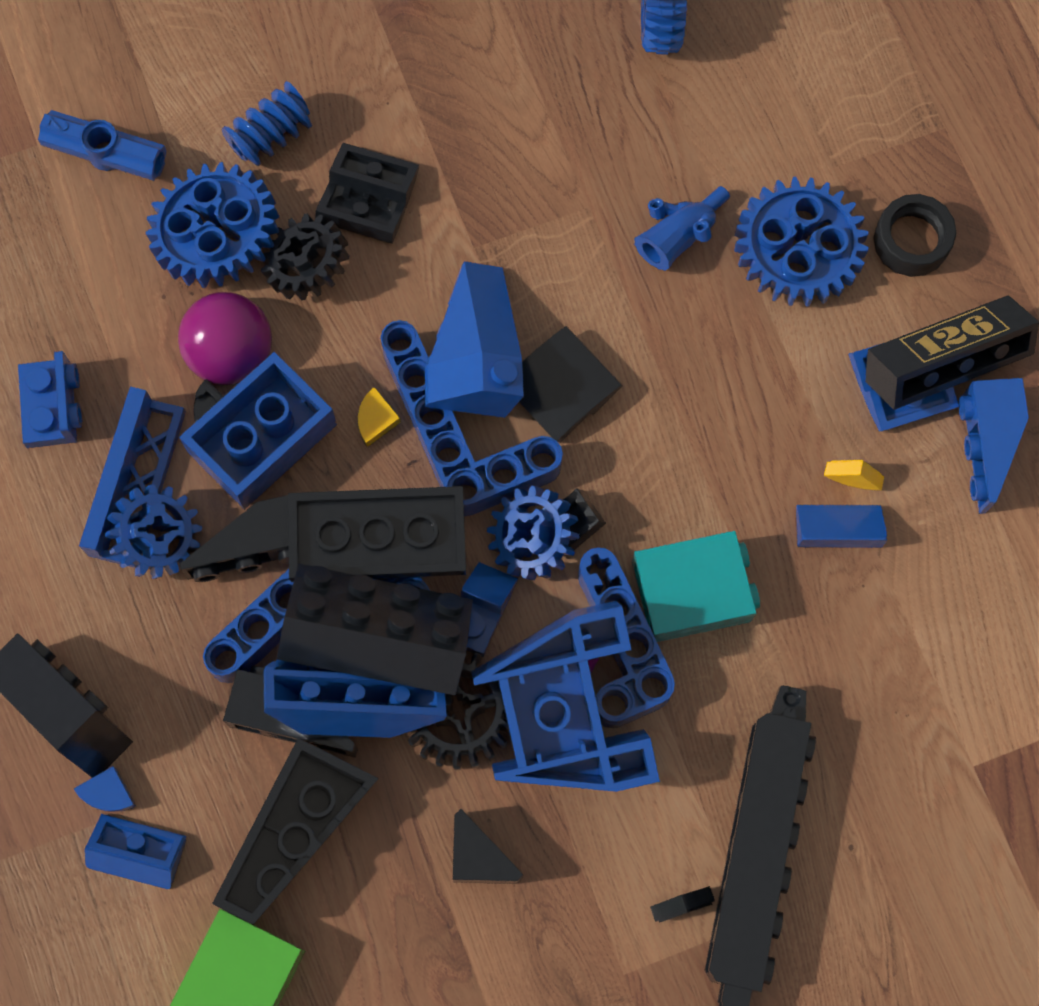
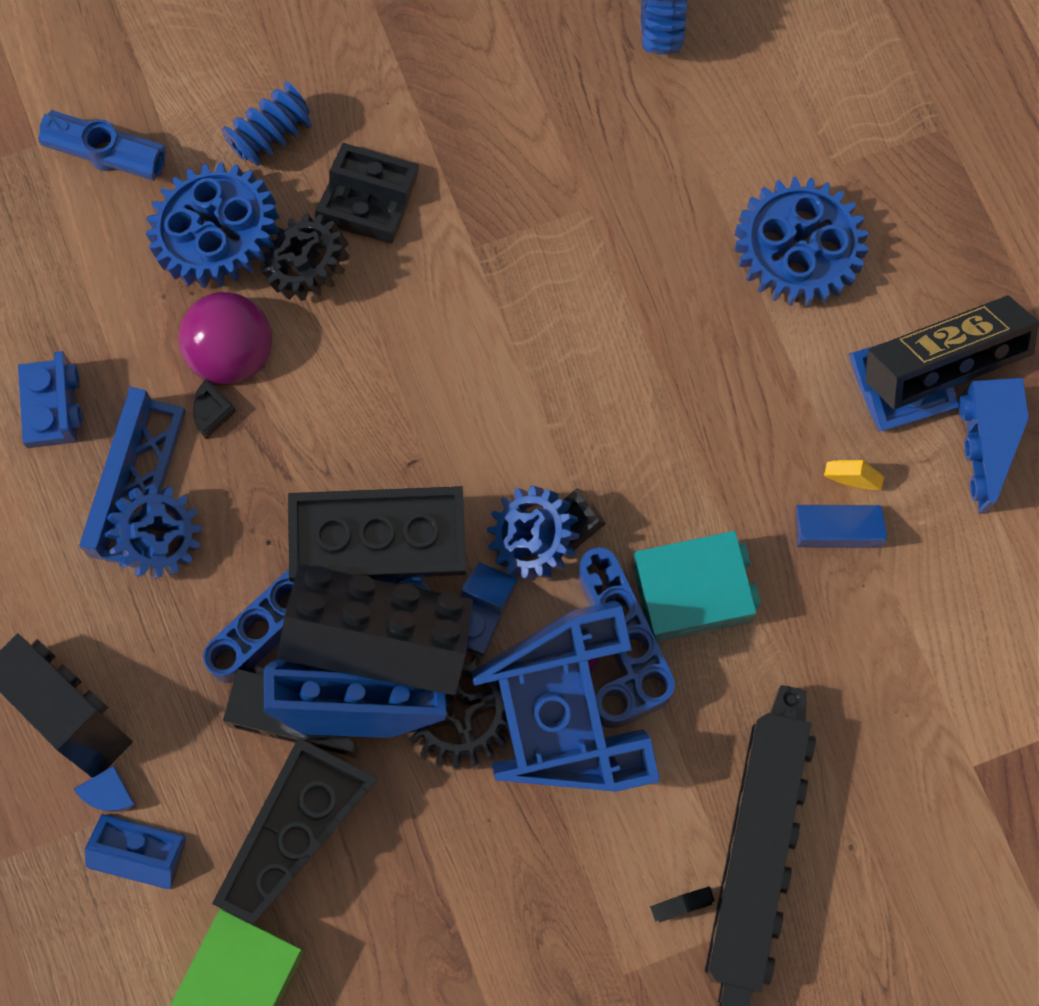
(244, 544): black slope -> none
(259, 430): blue brick -> none
(375, 417): yellow tile -> none
(449, 435): blue beam -> none
(476, 348): blue wedge -> none
(477, 857): black slope -> none
(565, 384): black slope -> none
(678, 230): blue piece -> none
(932, 212): black tyre -> none

